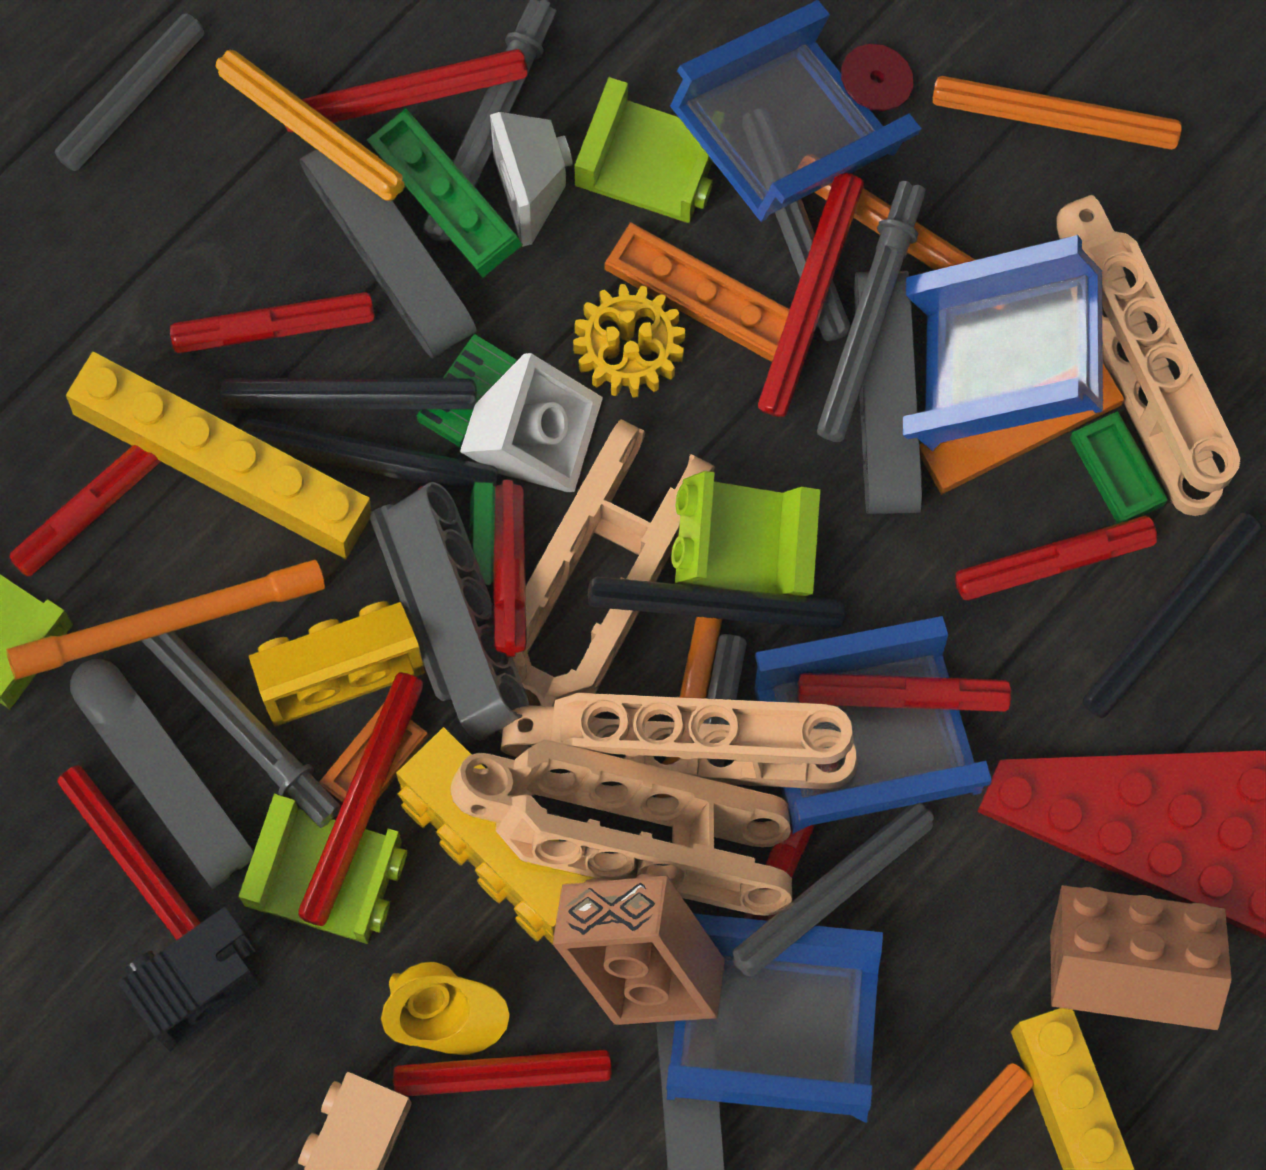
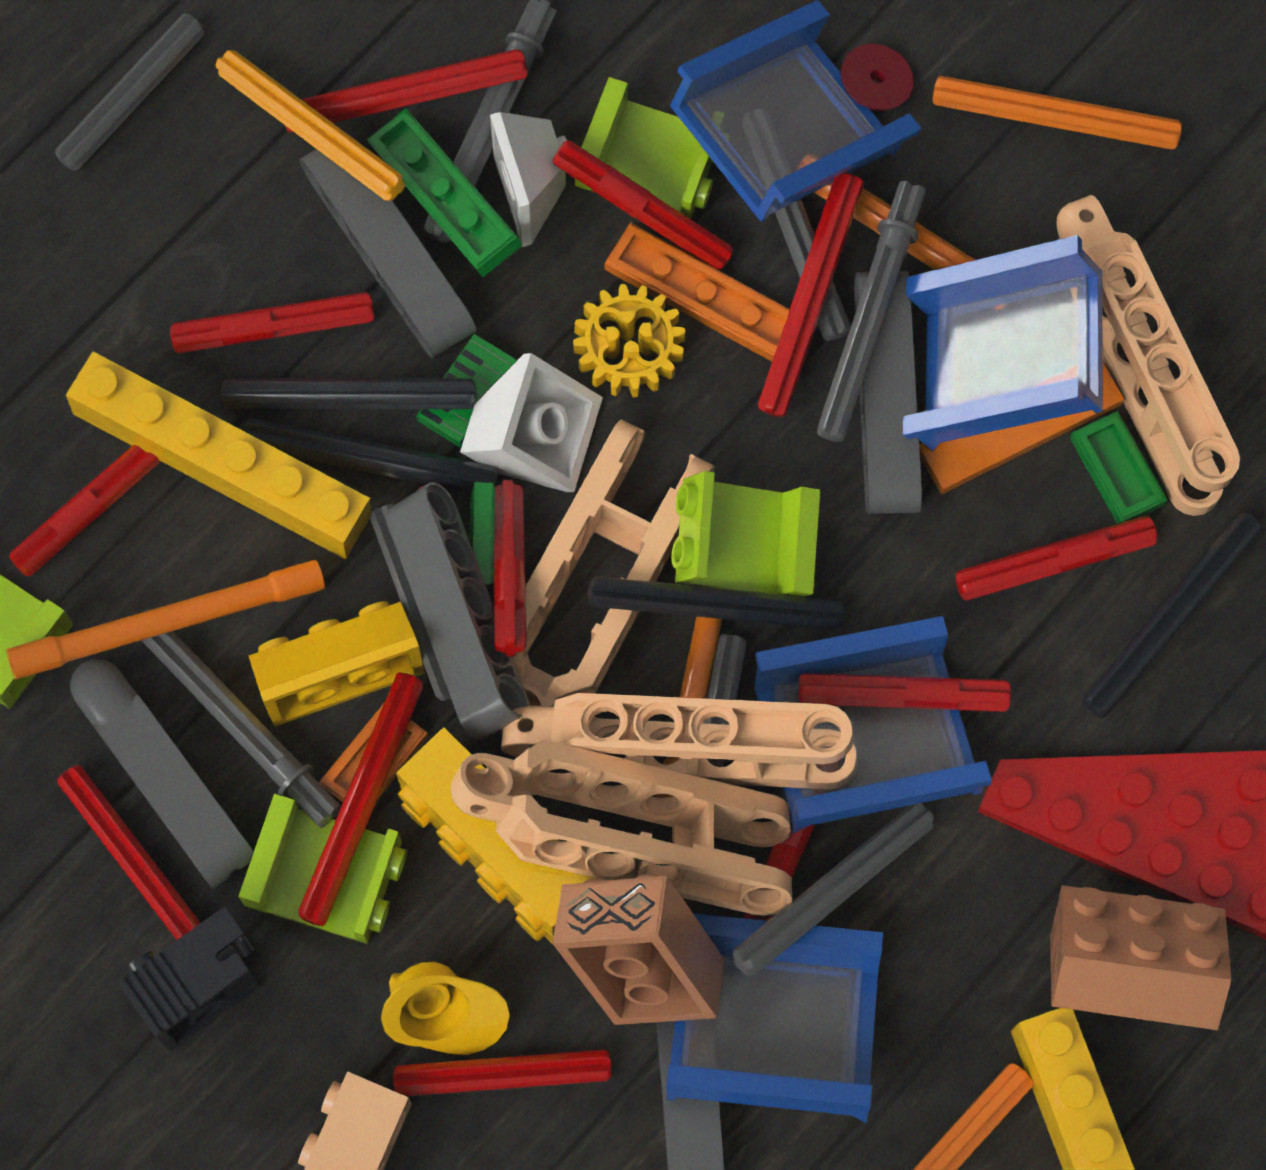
(642, 204): none -> red axle

